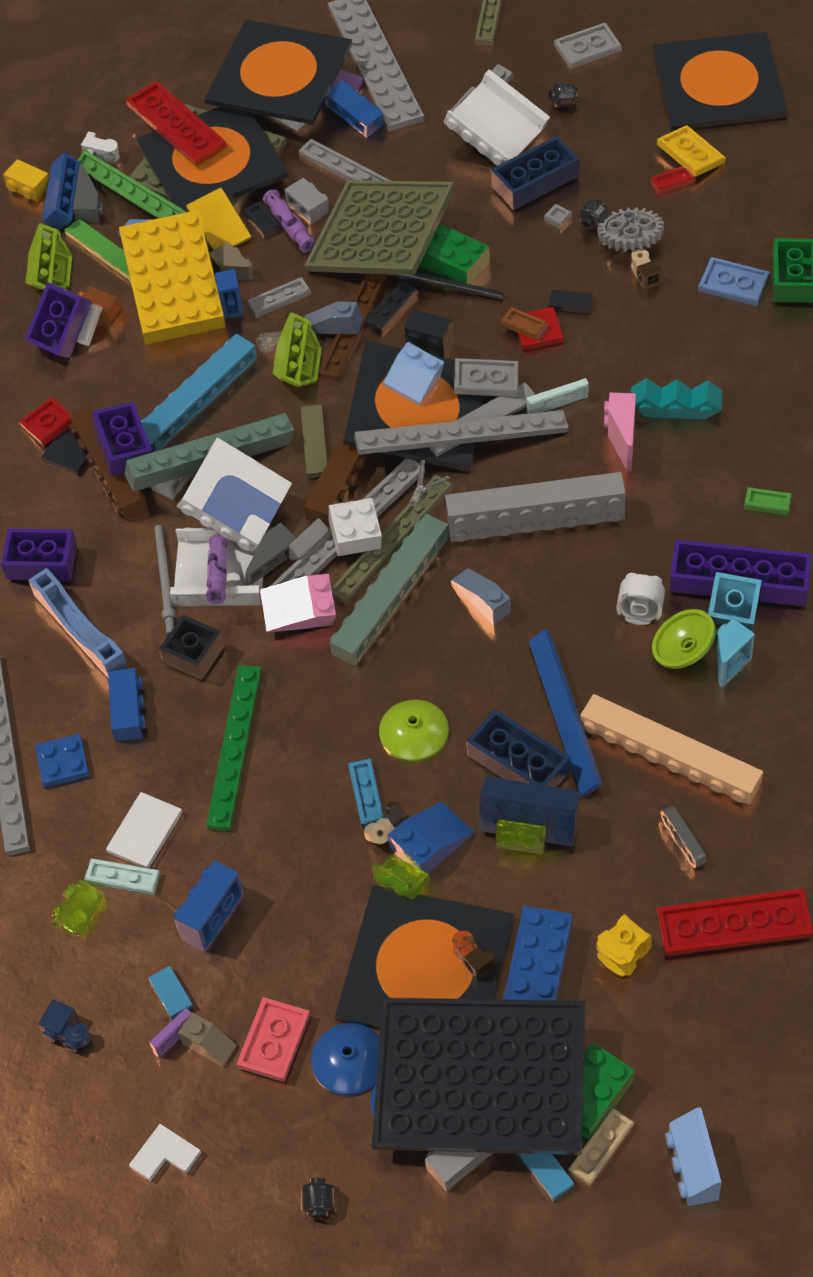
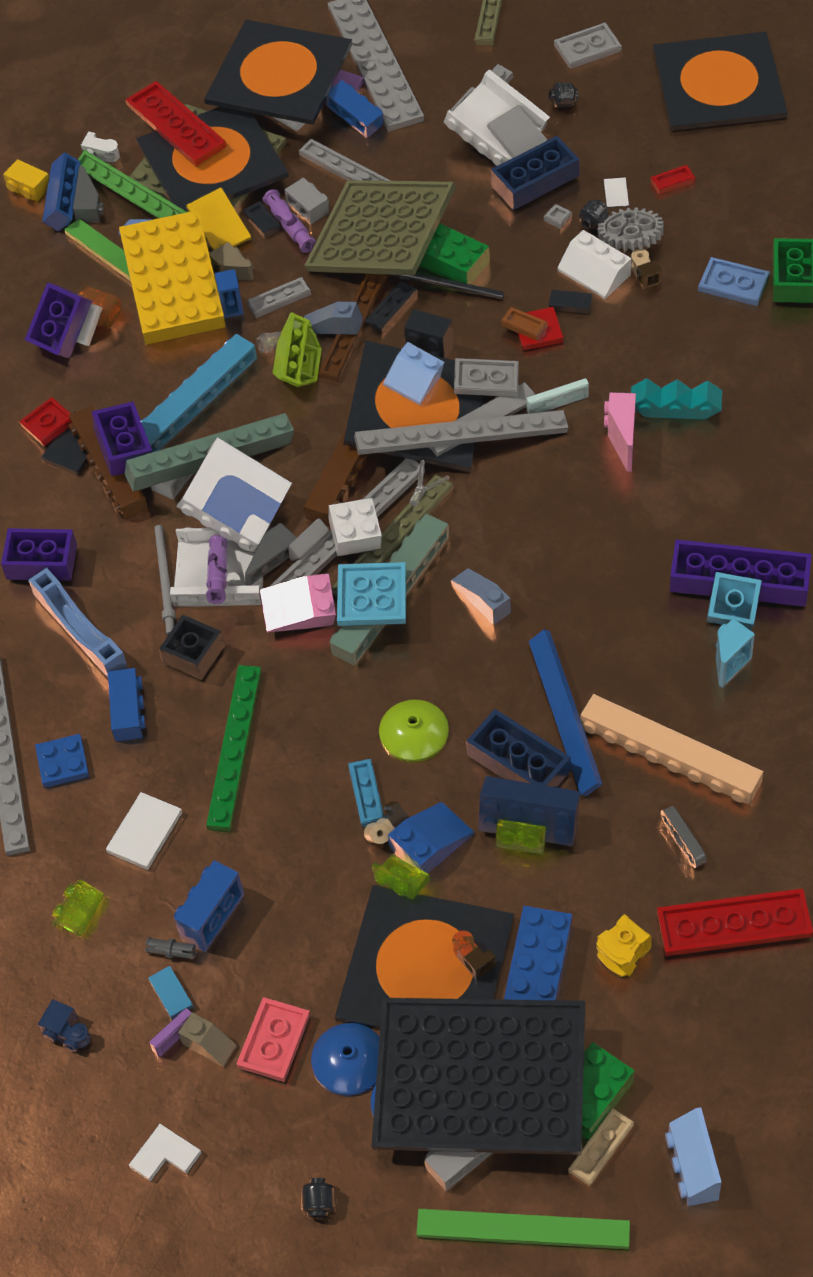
(48, 259): lime wedge -> none
(122, 876): light aqua tile -> none
(170, 948): none -> dark grey pin
(314, 440): olive tile -> none
(371, 594): none -> medium azure plate
(516, 132): none -> light grey tile
(523, 1229): none -> bright green tile
(535, 507): light grey brick -> none
(548, 1173): dark azure tile -> none
(595, 264): none -> white slope
(616, 192): none -> white sticker
(641, 598): white brick -> none
(684, 639): lime dish -> none
(691, 150): yellow tile -> none
(767, 501): bright green tile -> none

